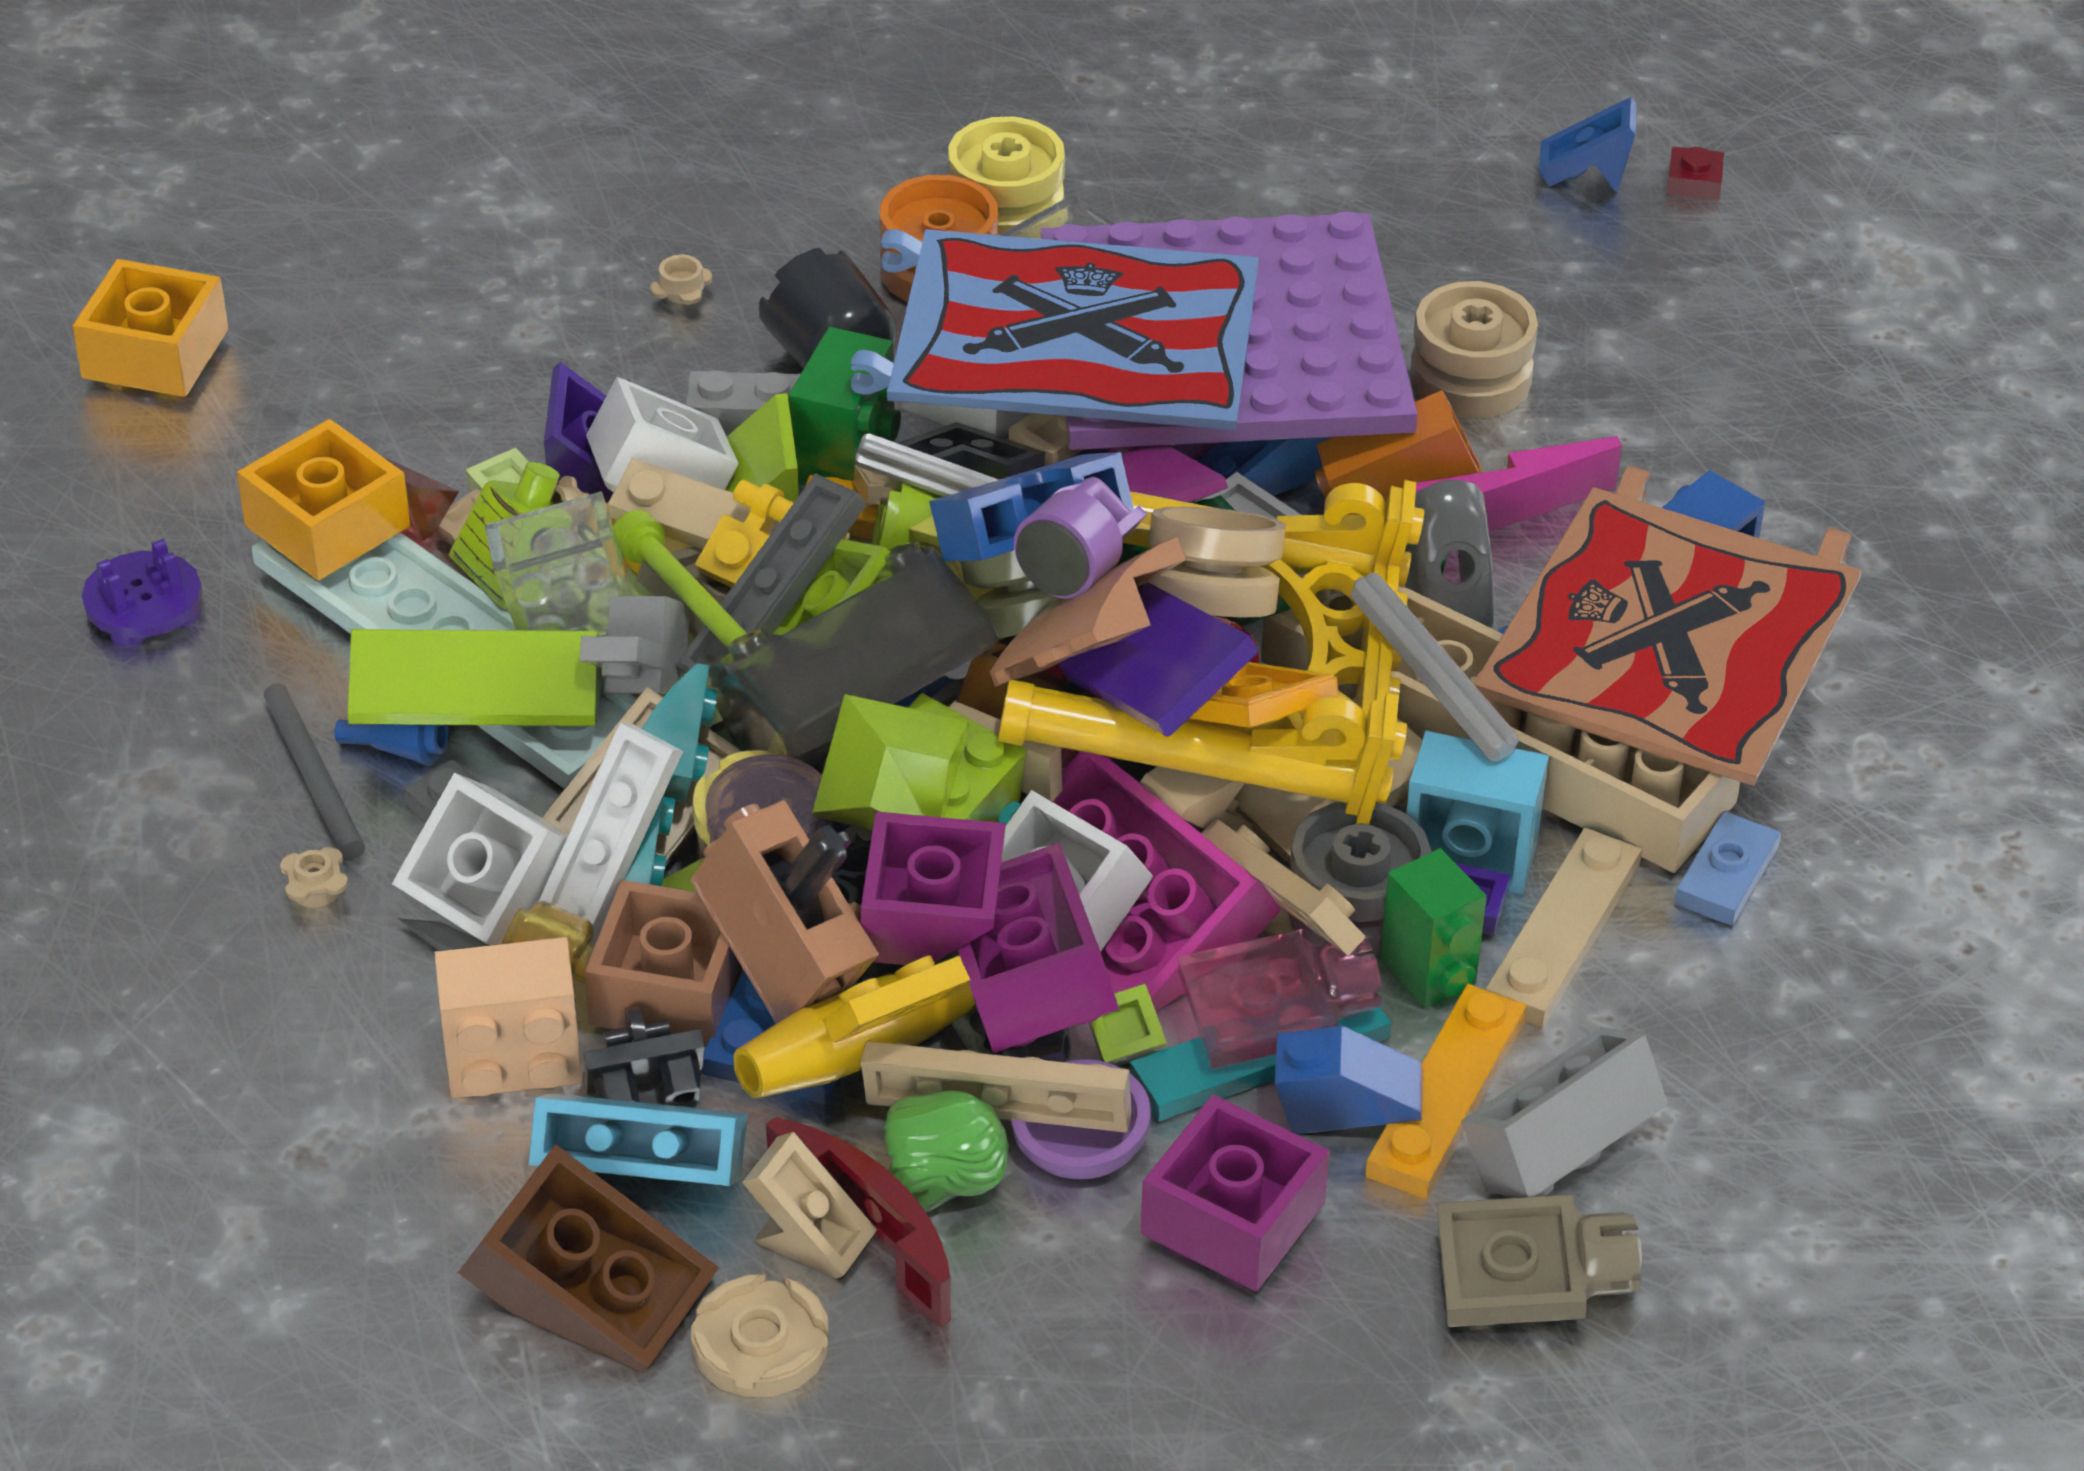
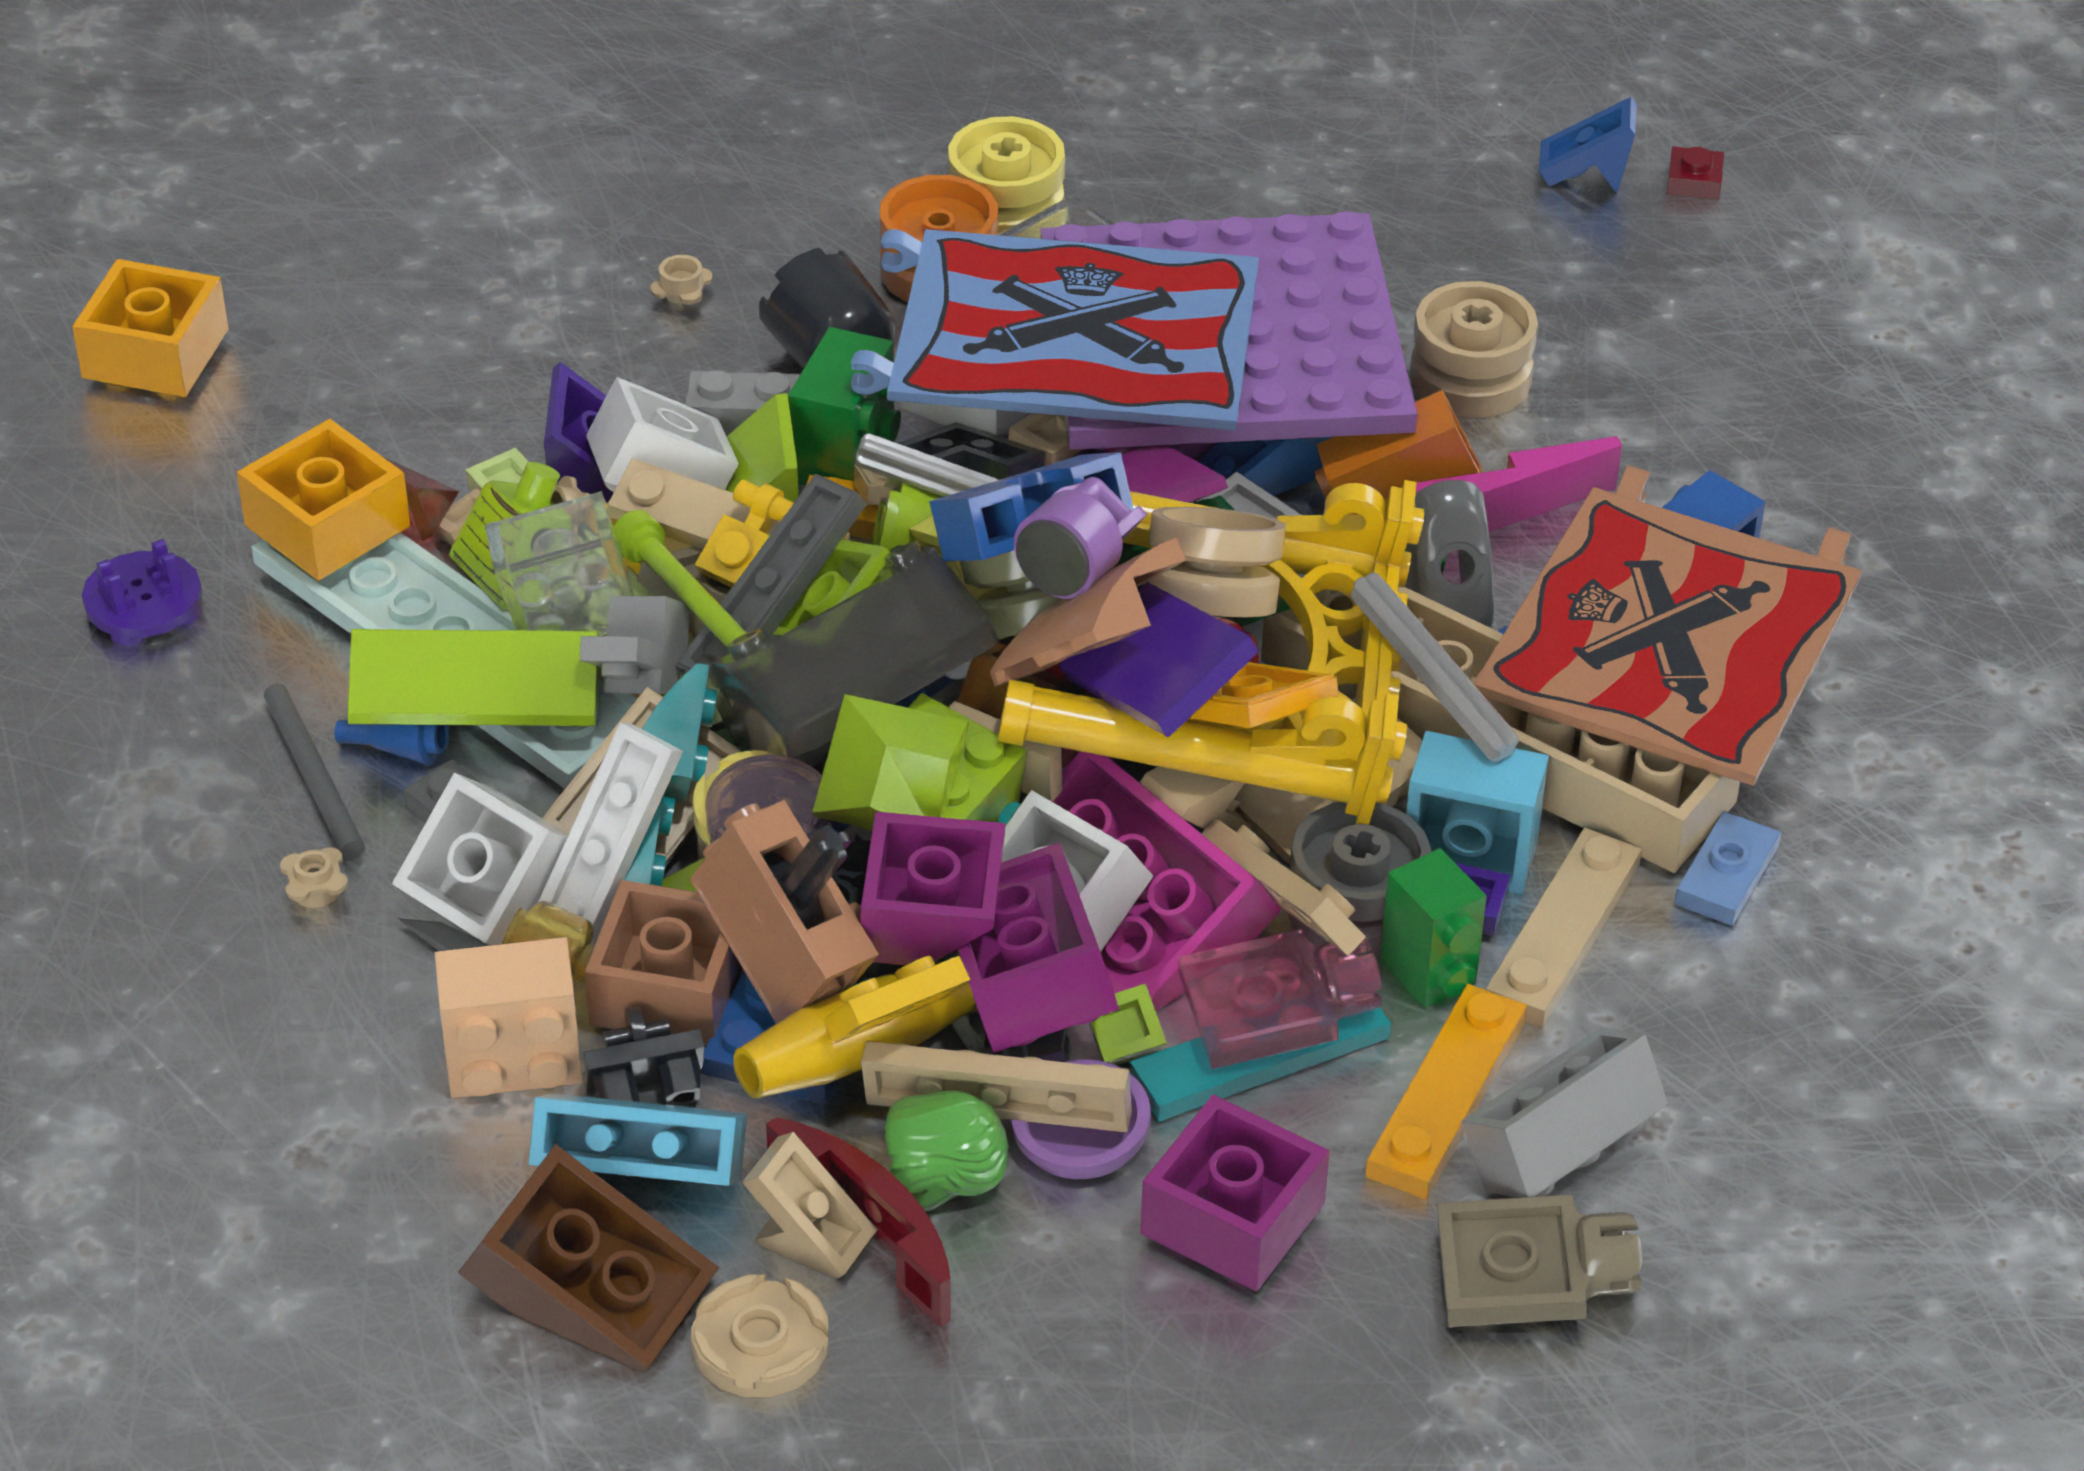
(1344, 1081): blue slope -> none

